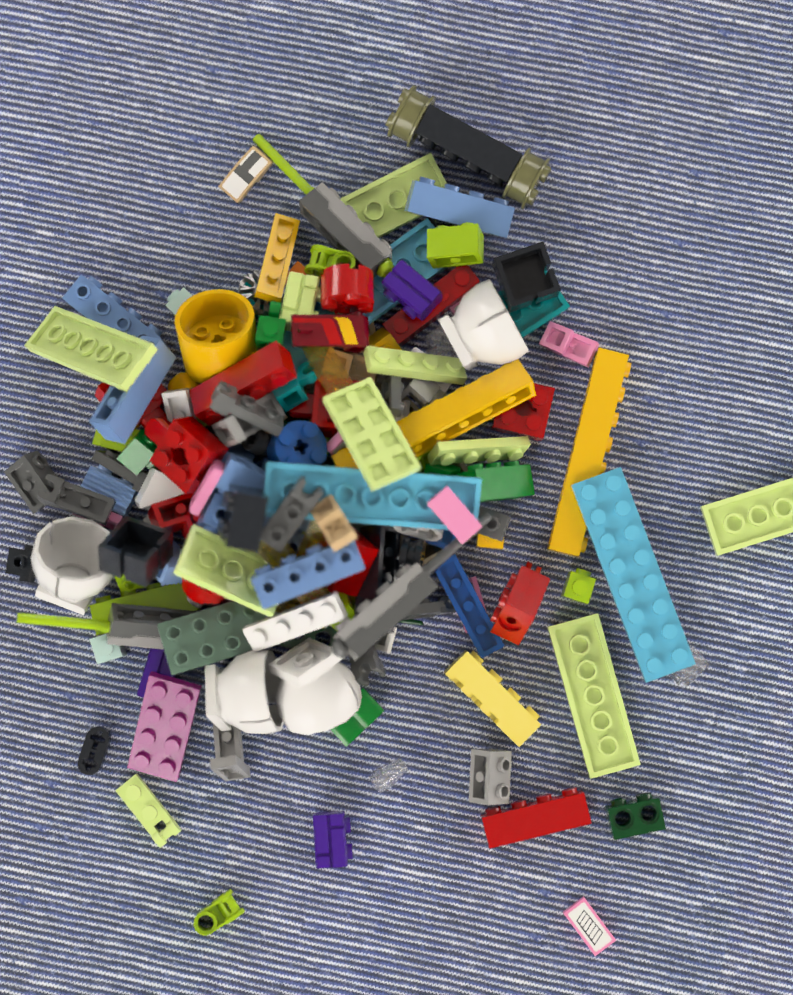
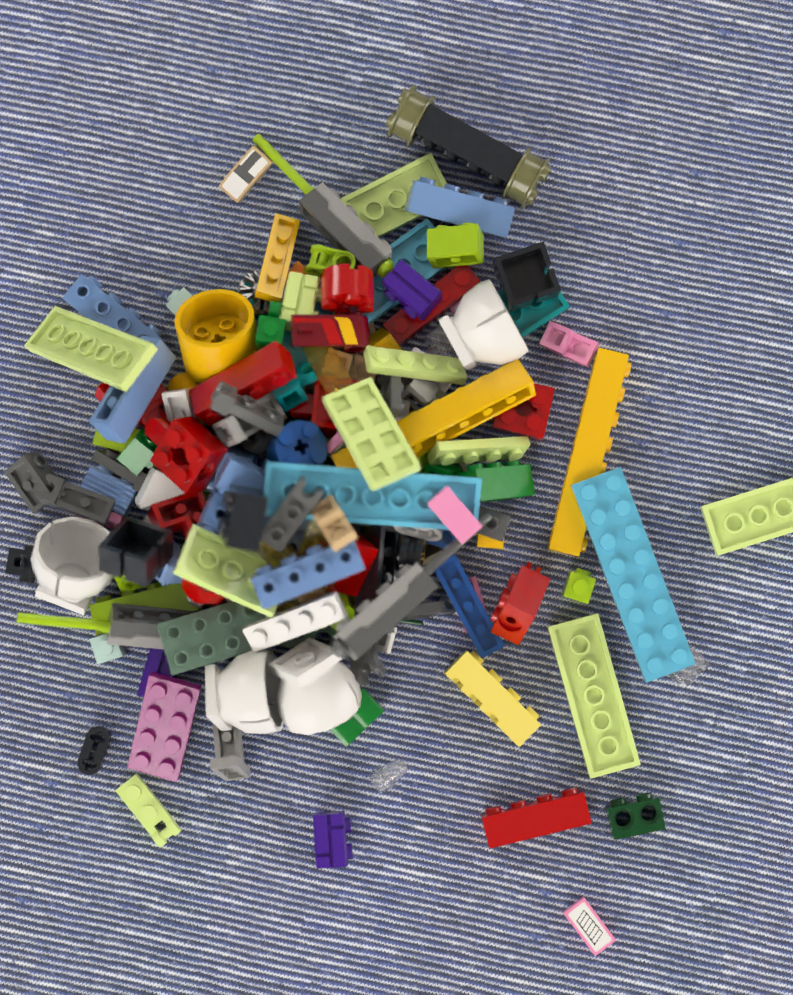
(206, 487): bright pink tile -> none
(219, 913): lime piece -> none
(490, 776): light grey brick -> none

